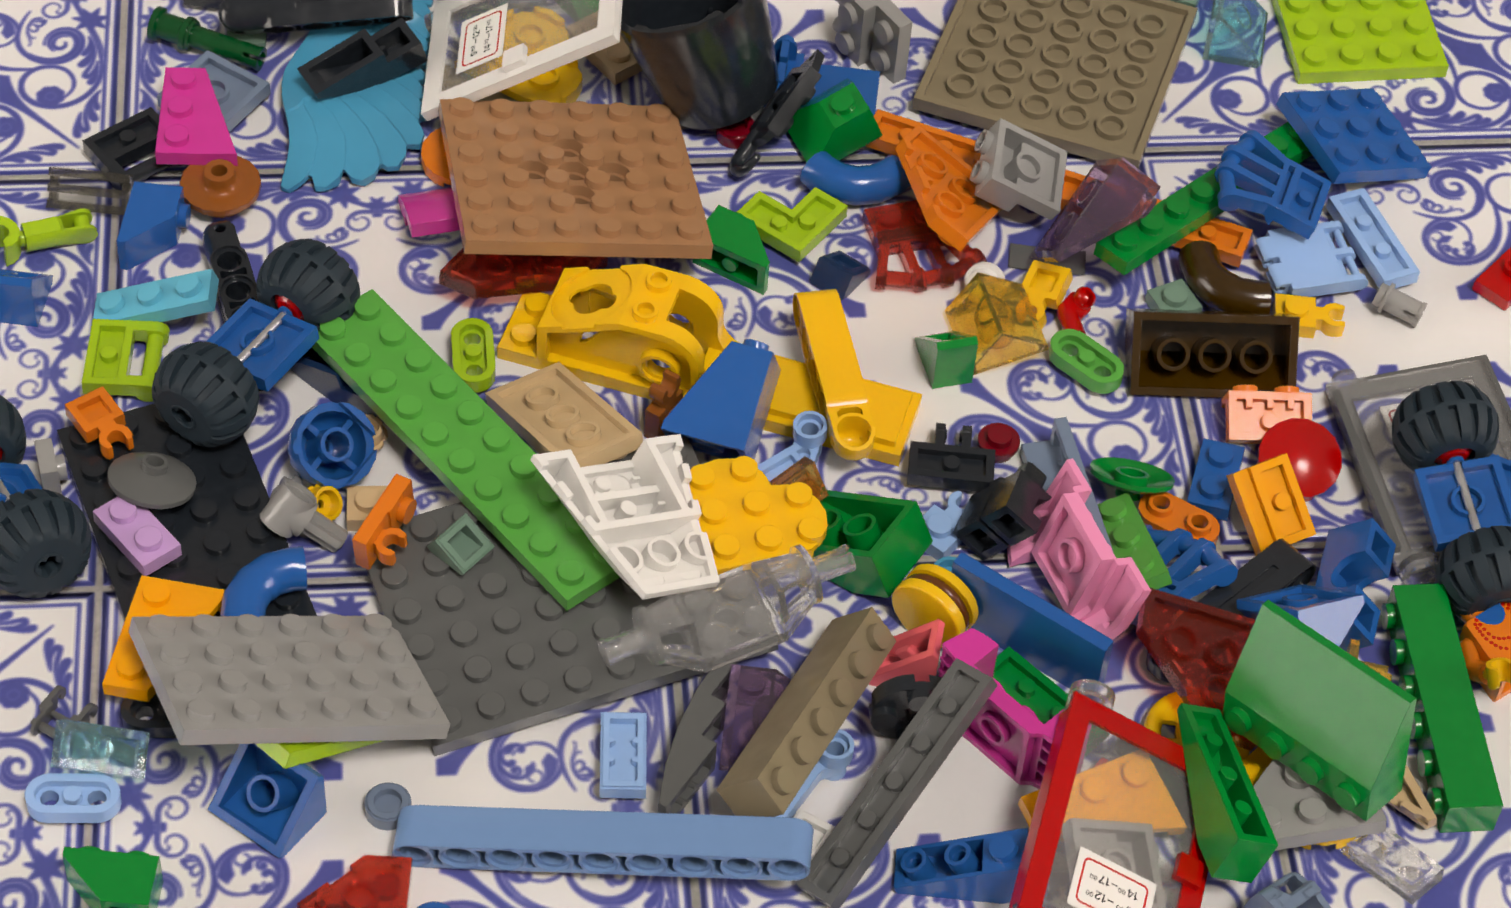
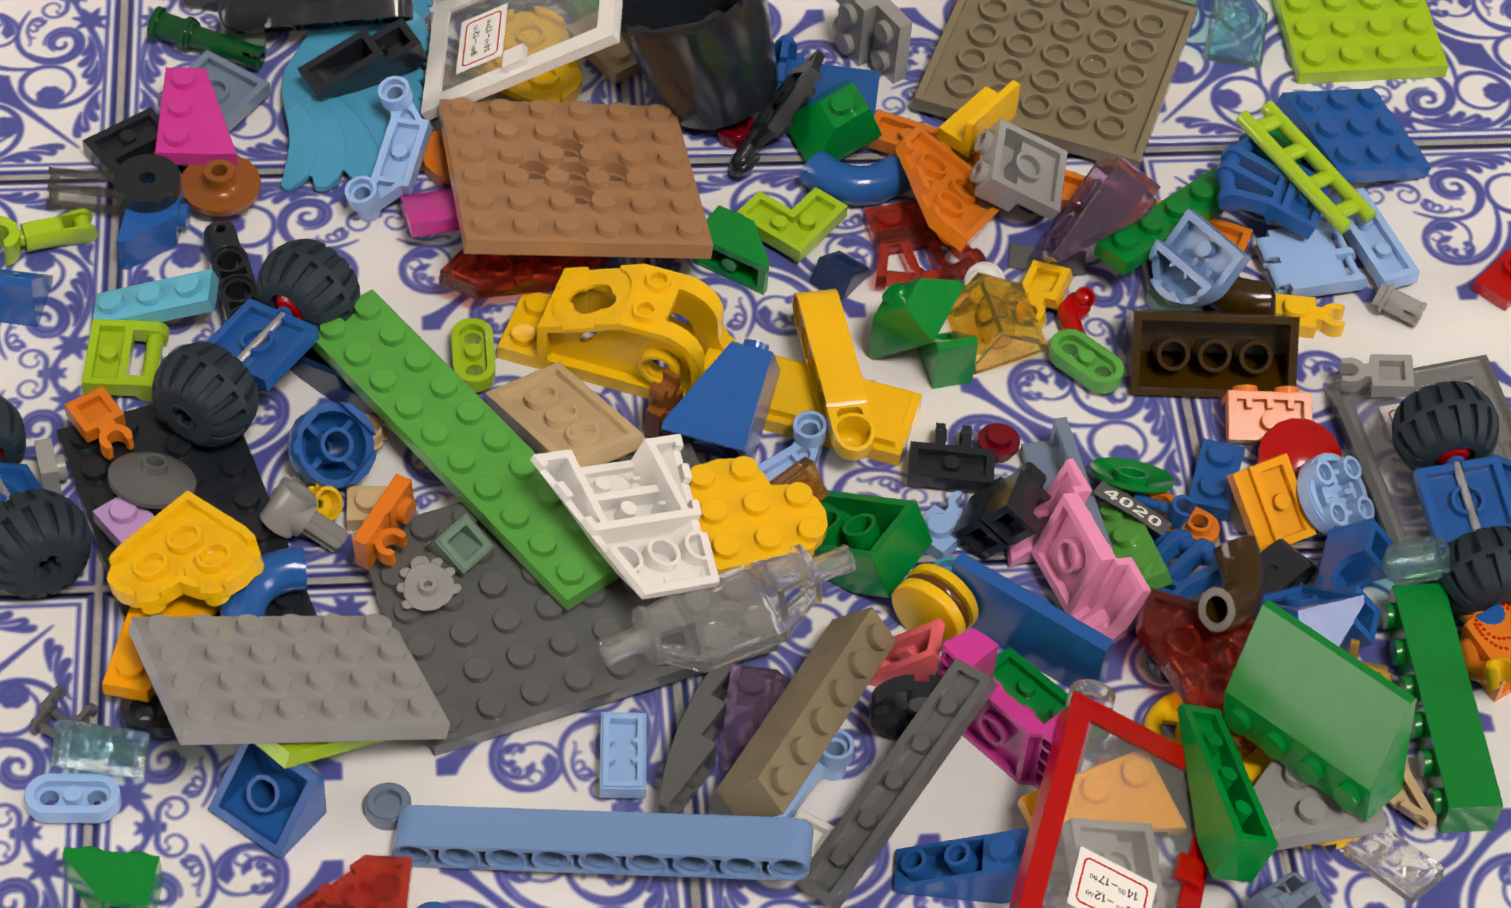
(163, 185): none -> black piece
(187, 552): none -> yellow plate
(398, 156): none -> light blue plate
(427, 584): none -> light grey piece
(911, 315): none -> green slope
(979, 114): none -> yellow panel
(1133, 507): none -> dark grey sticker
(1176, 512): none -> blue hand
(1195, 262): none -> medium blue slope
(1240, 586): none -> dark brown cylinder
(1308, 185): none -> lime bar
(1333, 492): none -> light blue tile
(1384, 374): none -> light grey plate
(1416, 560): none -> clear light blue brick

